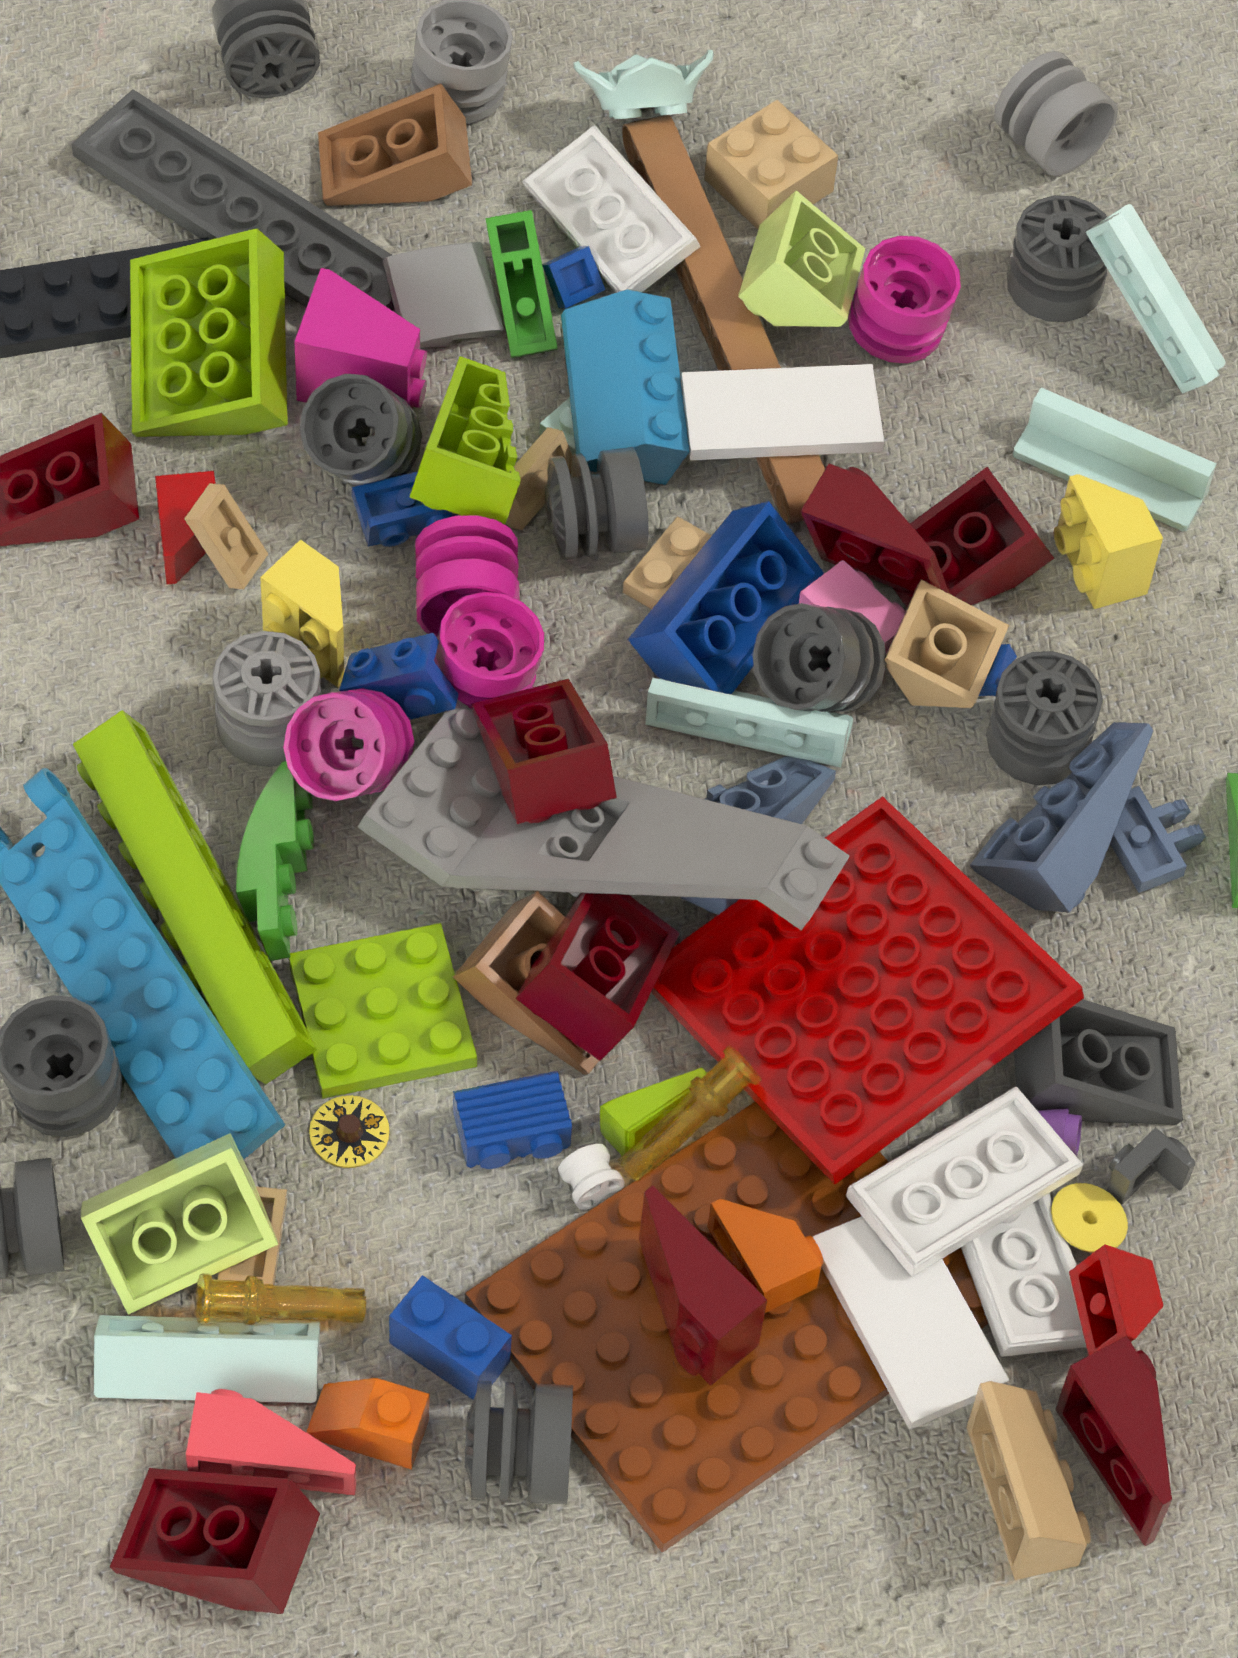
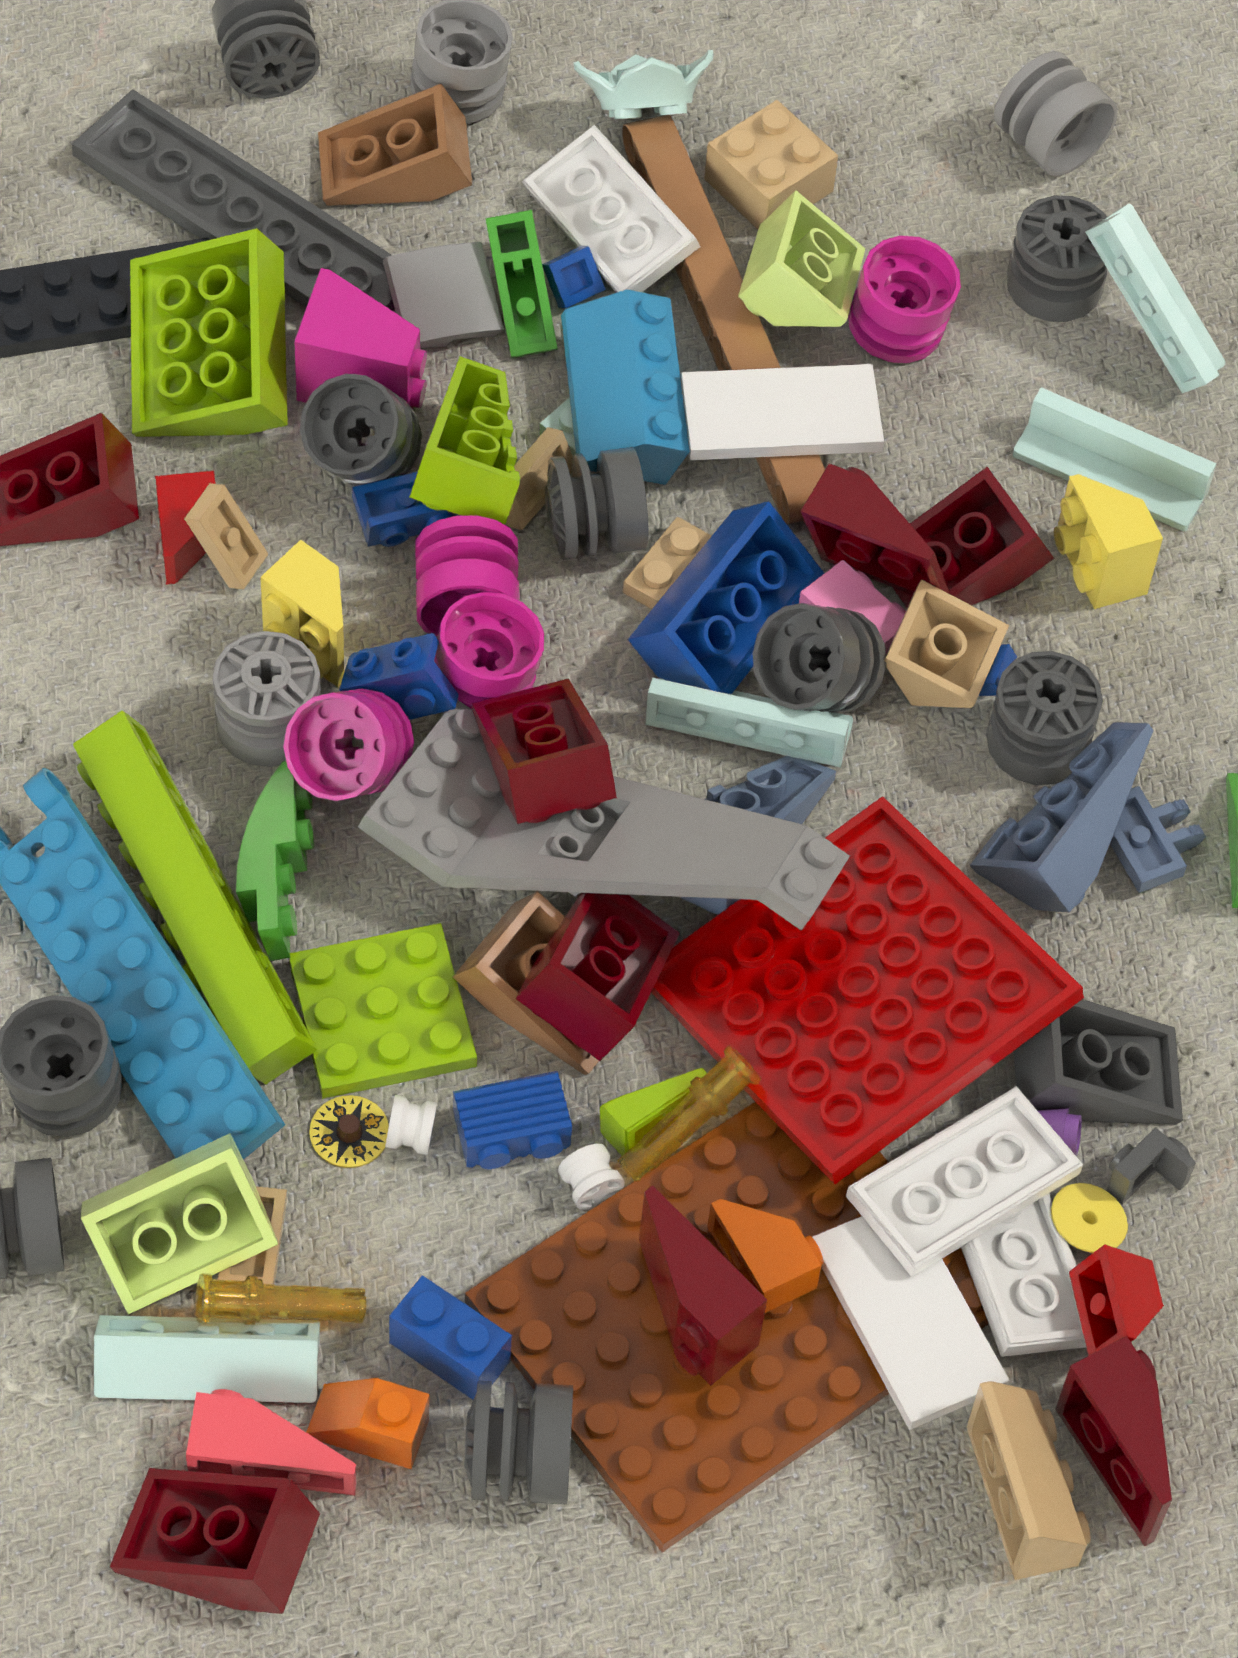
(411, 1125): none -> white wheel

